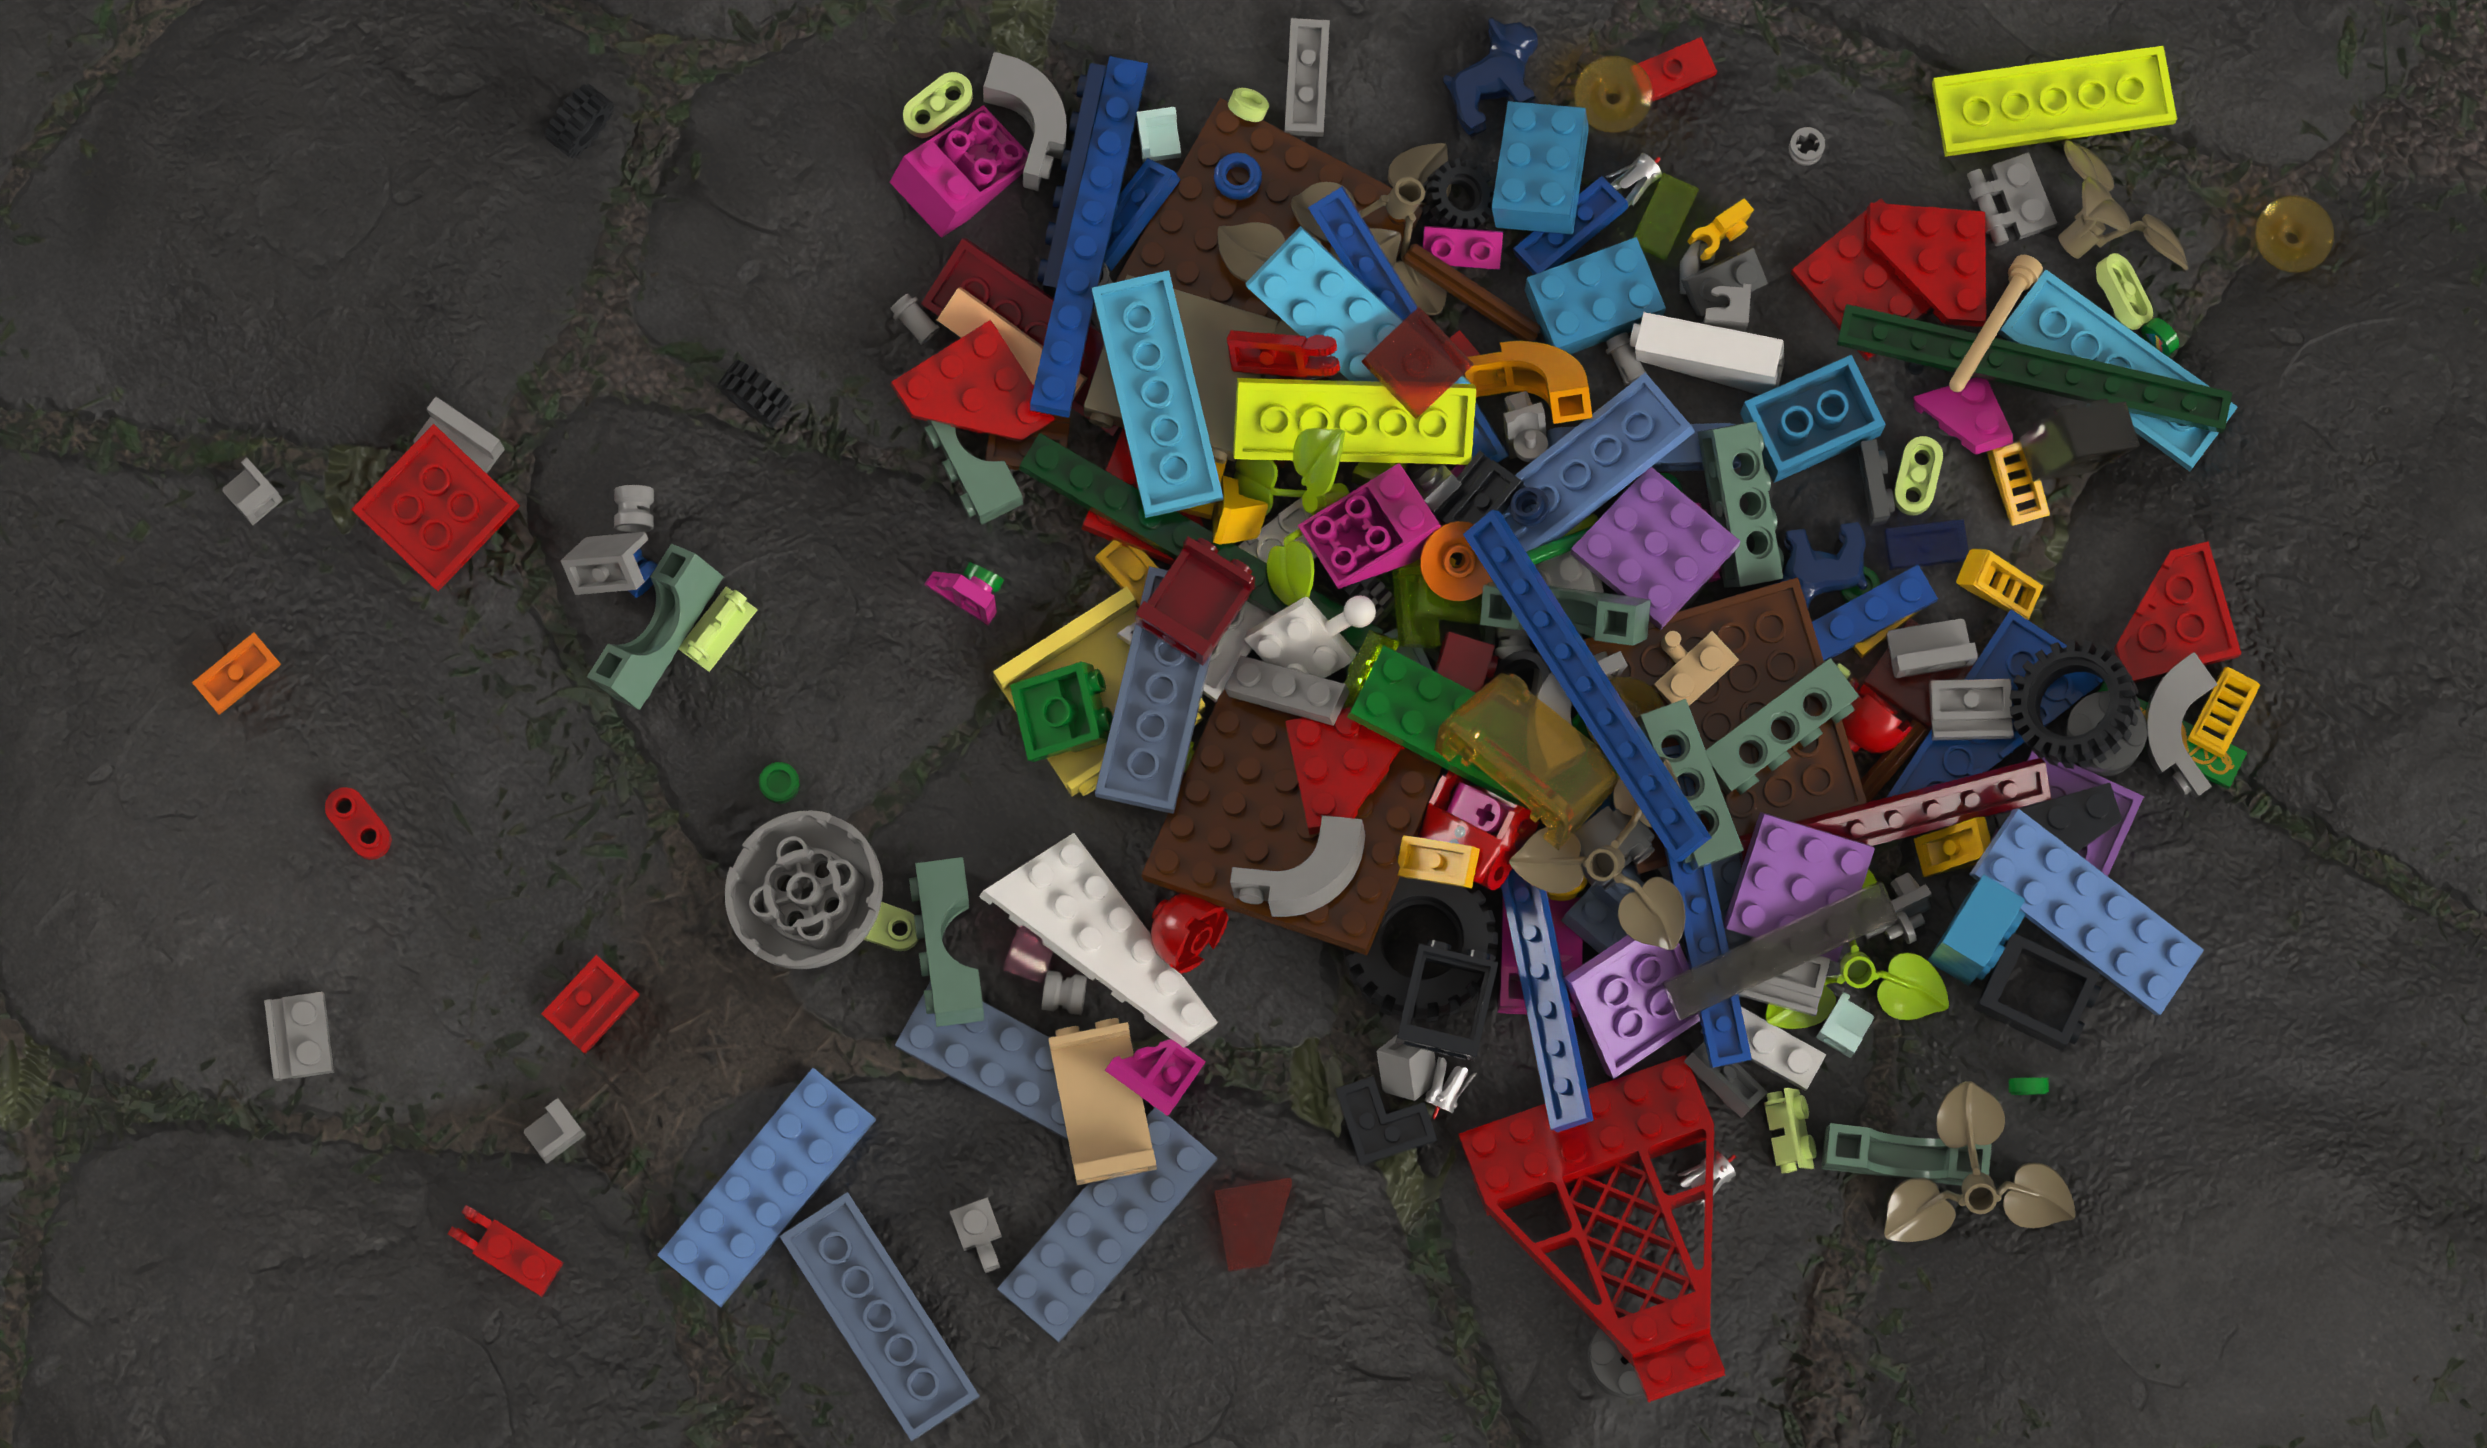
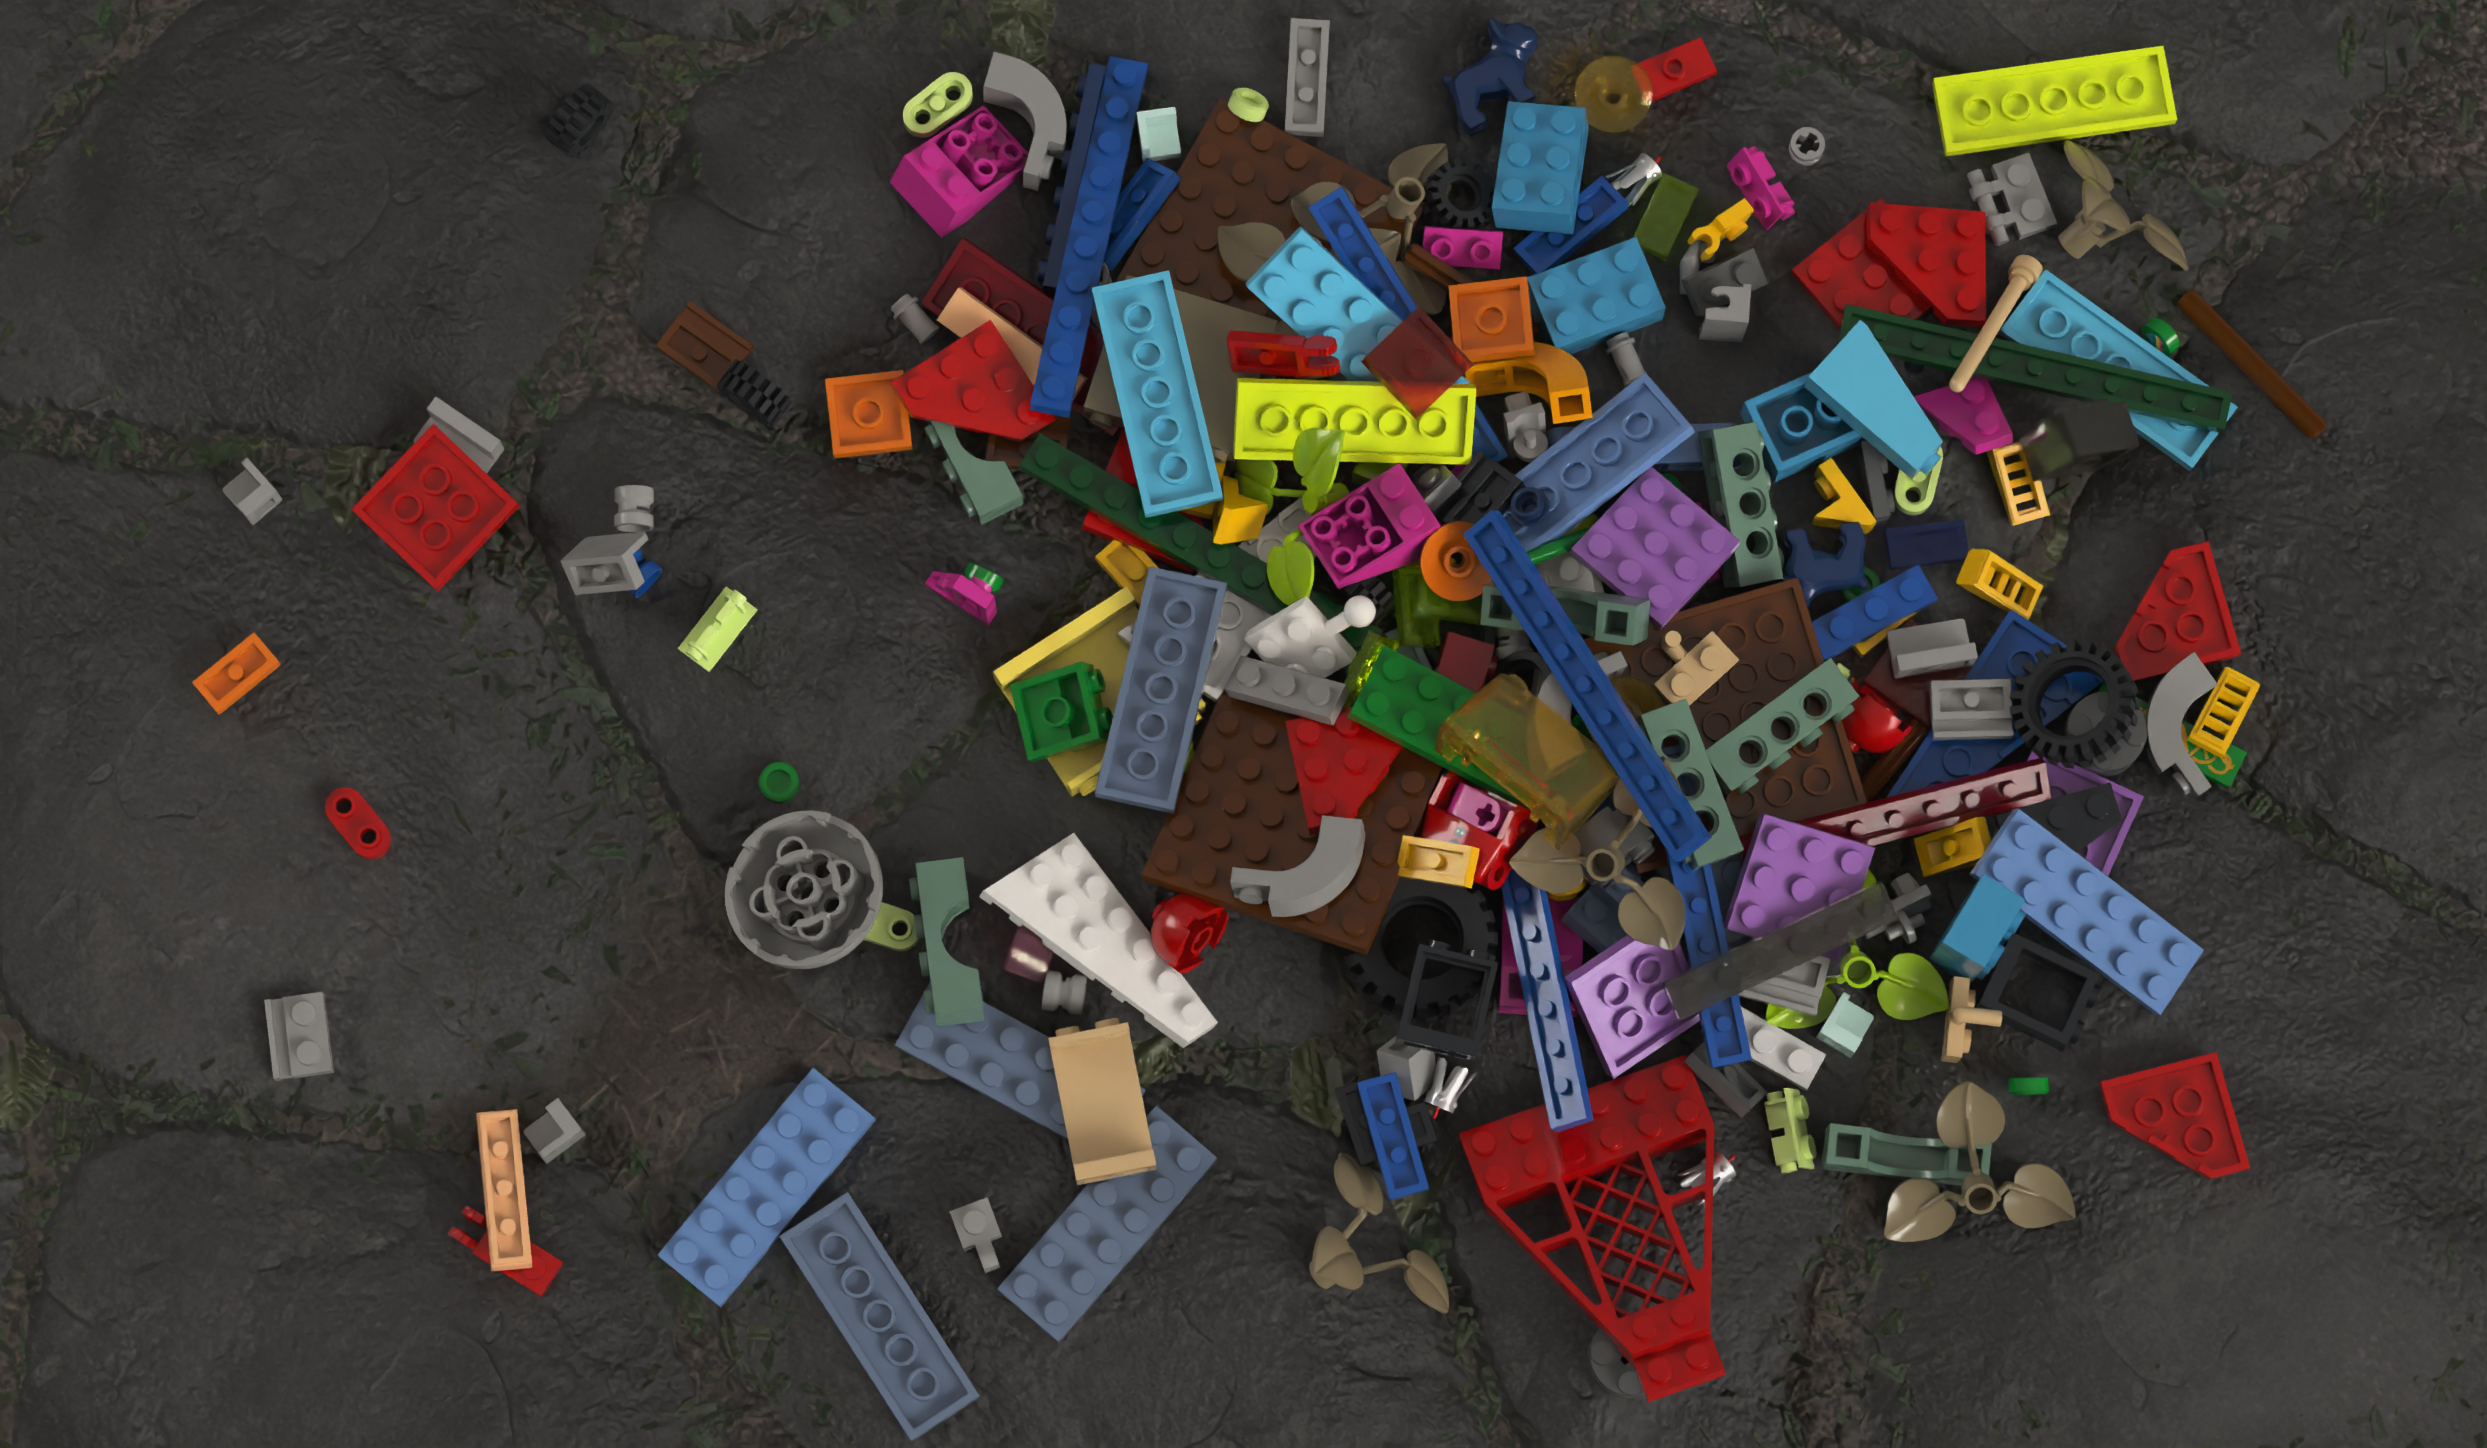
(504, 1190): none -> light nougat tile
(590, 1004): red plate -> none
(682, 590): sand green arch -> none
(702, 345): none -> reddish brown plate
(867, 415): none -> orange plate
(1158, 1073): dark pink wing -> none
(1196, 600): dark red panel -> none
(1237, 160): blue piece -> none
(1251, 1221): clear red wing -> none
(1337, 1262): none -> dark tan plant
(1392, 1136): none -> blue plate
(1492, 319): none -> orange plate
(1710, 352): white slope -> none
(1750, 173): none -> dark pink hinge
(1847, 504): none -> yellow slope
(1875, 402): none -> medium azure slope
(1962, 1011): none -> tan plate
(2124, 291): yellowish green plate -> none
(2181, 1113): none -> red plate
(2252, 364): none -> reddish brown axle
(2300, 217): clear yellow dish -> none

